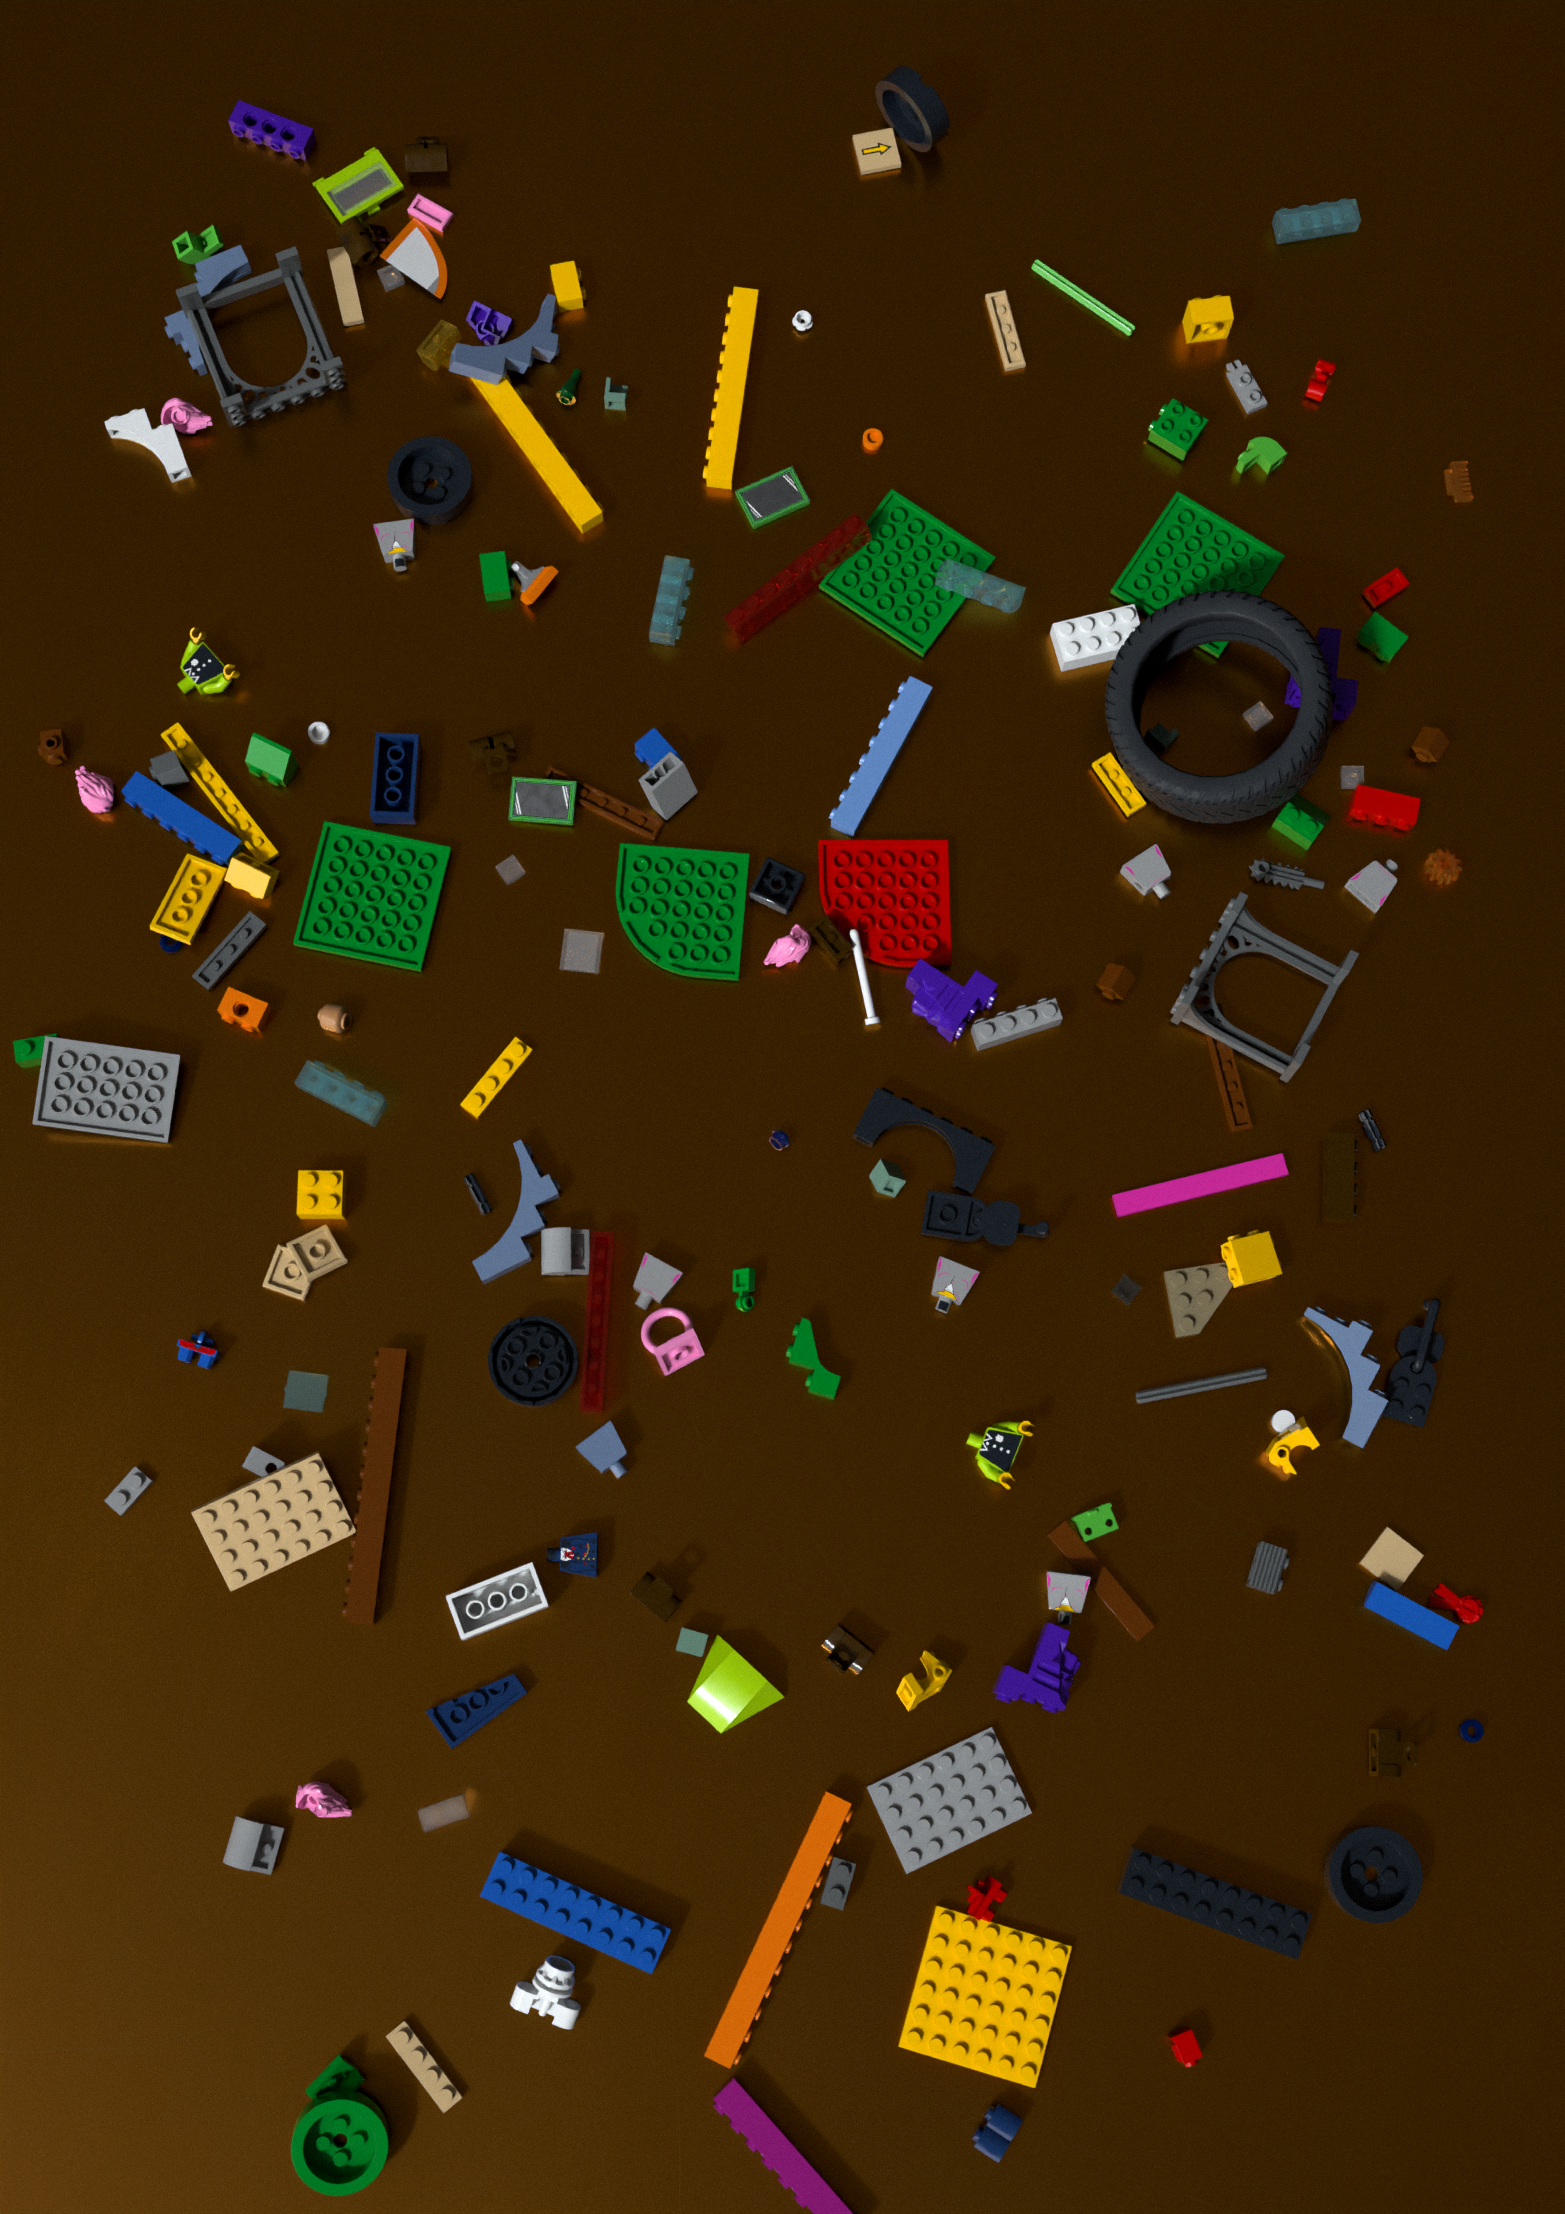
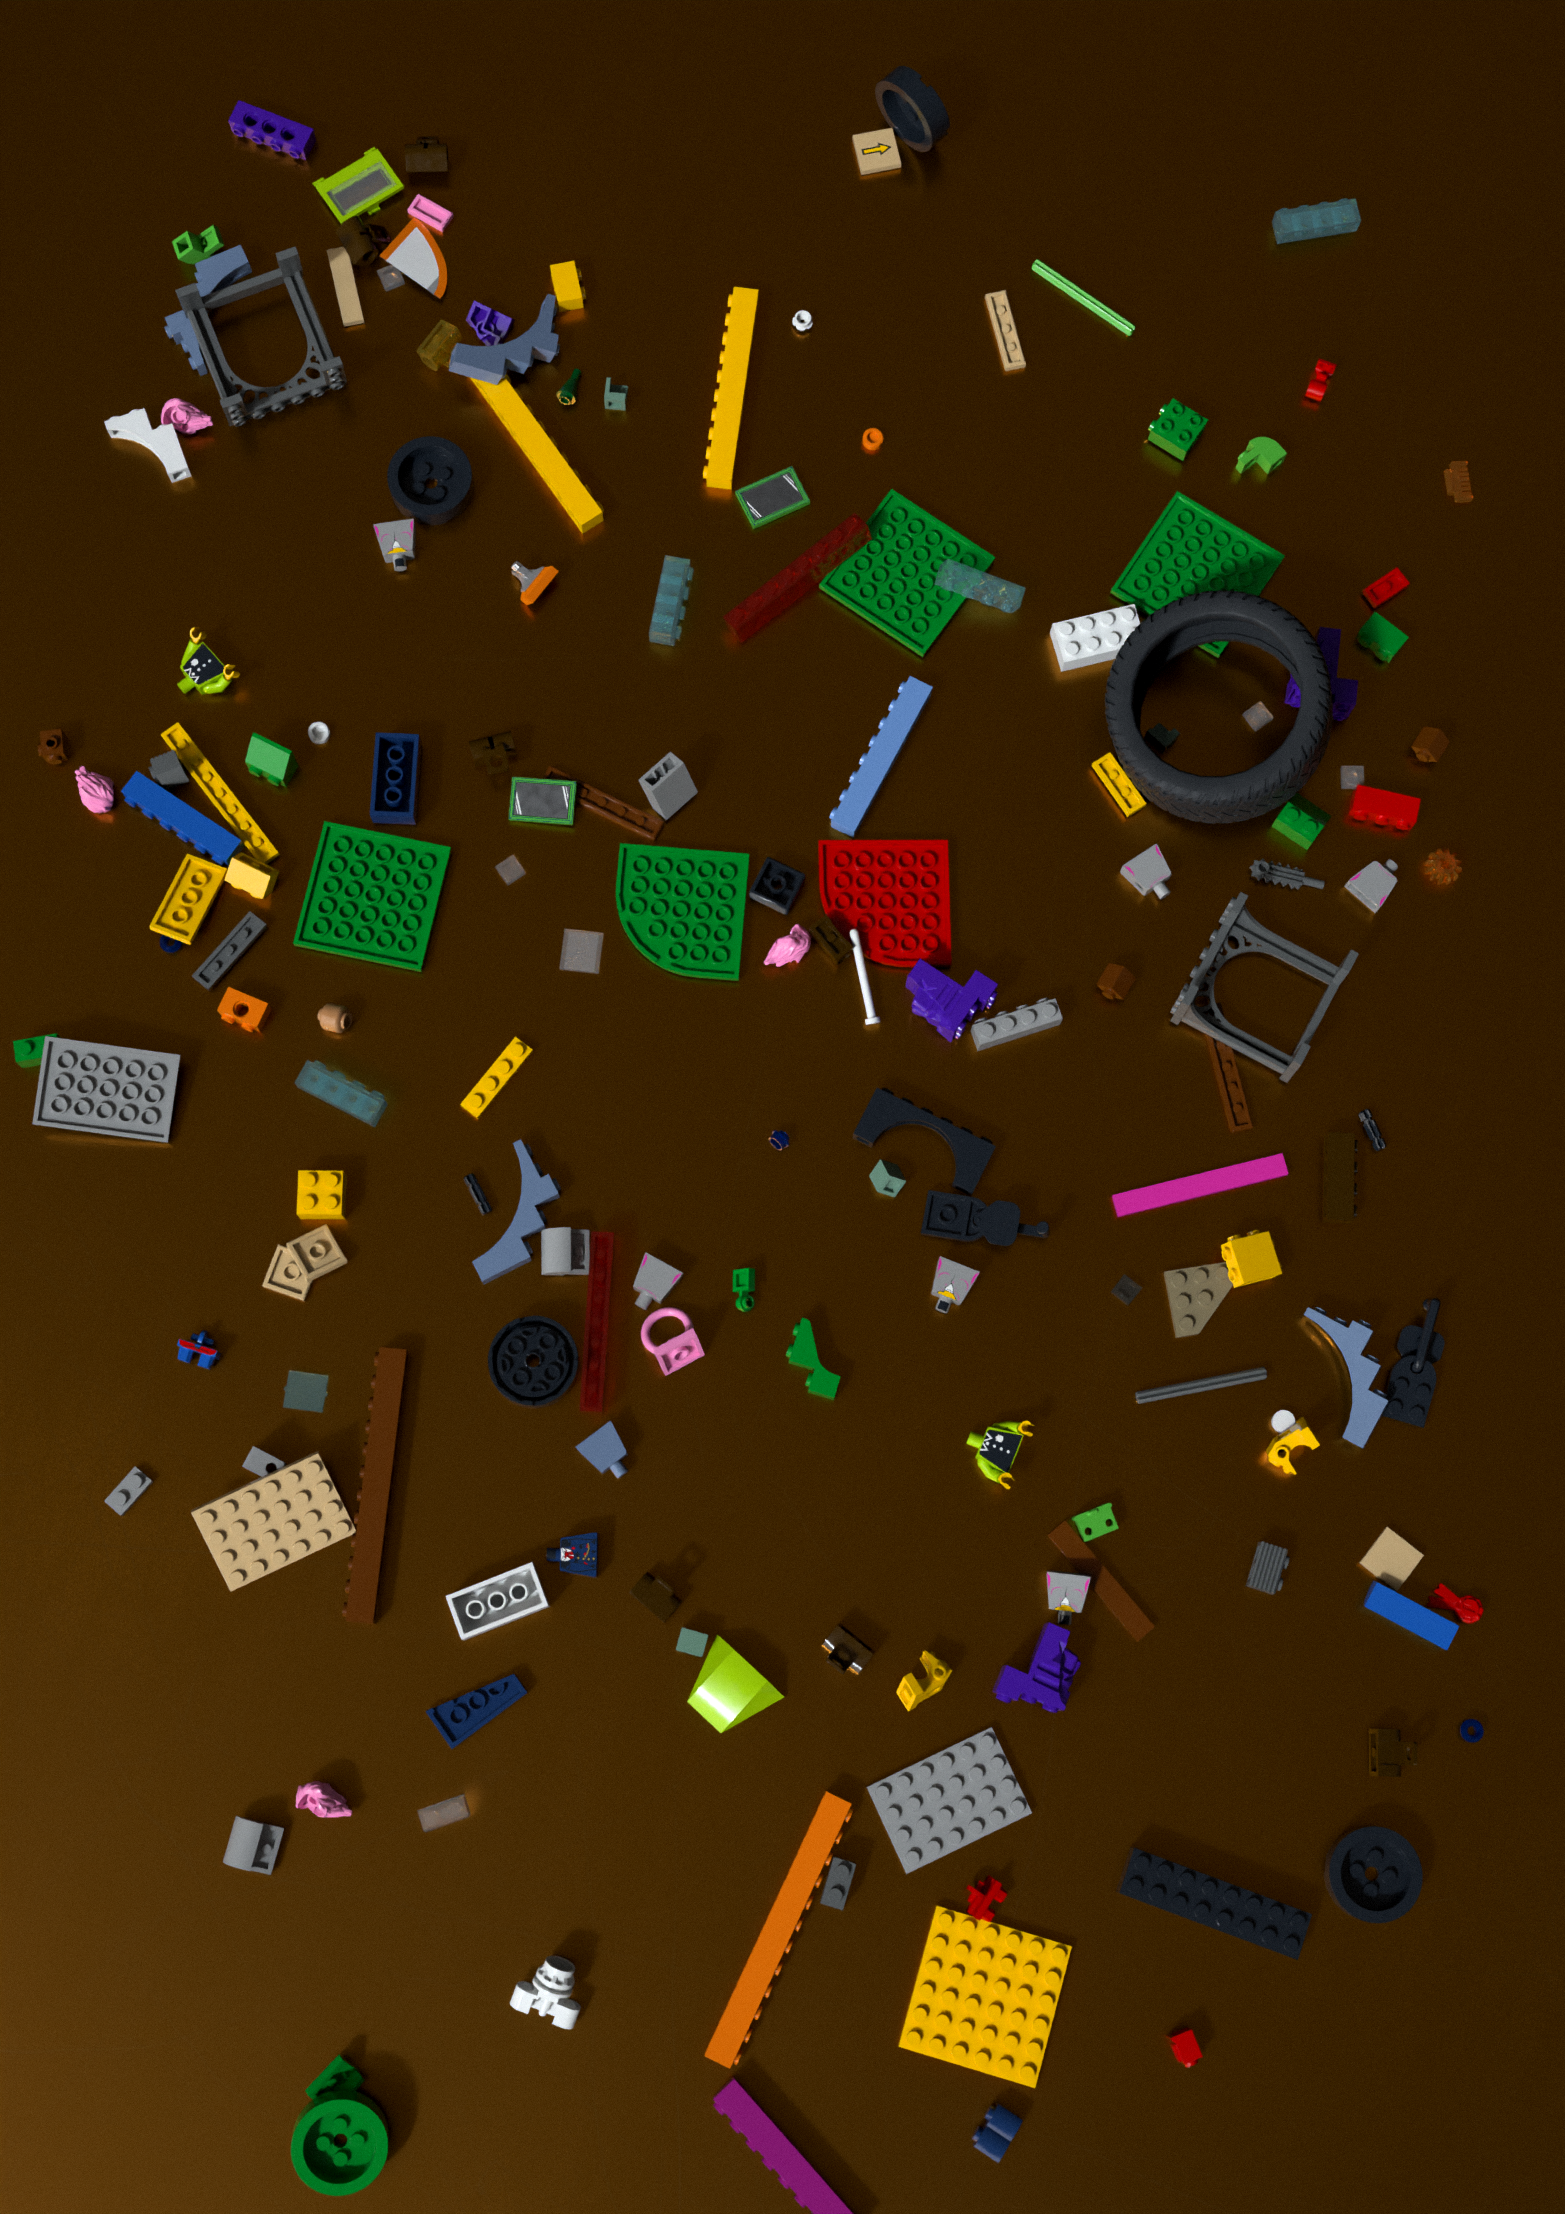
(424, 2066): tan plate -> none
(495, 576): green brick -> none
(576, 1911): blue brick -> none
(653, 748): blue brick -> none
(1208, 319): yellow brick -> none
(1245, 387): light grey hinge -> none

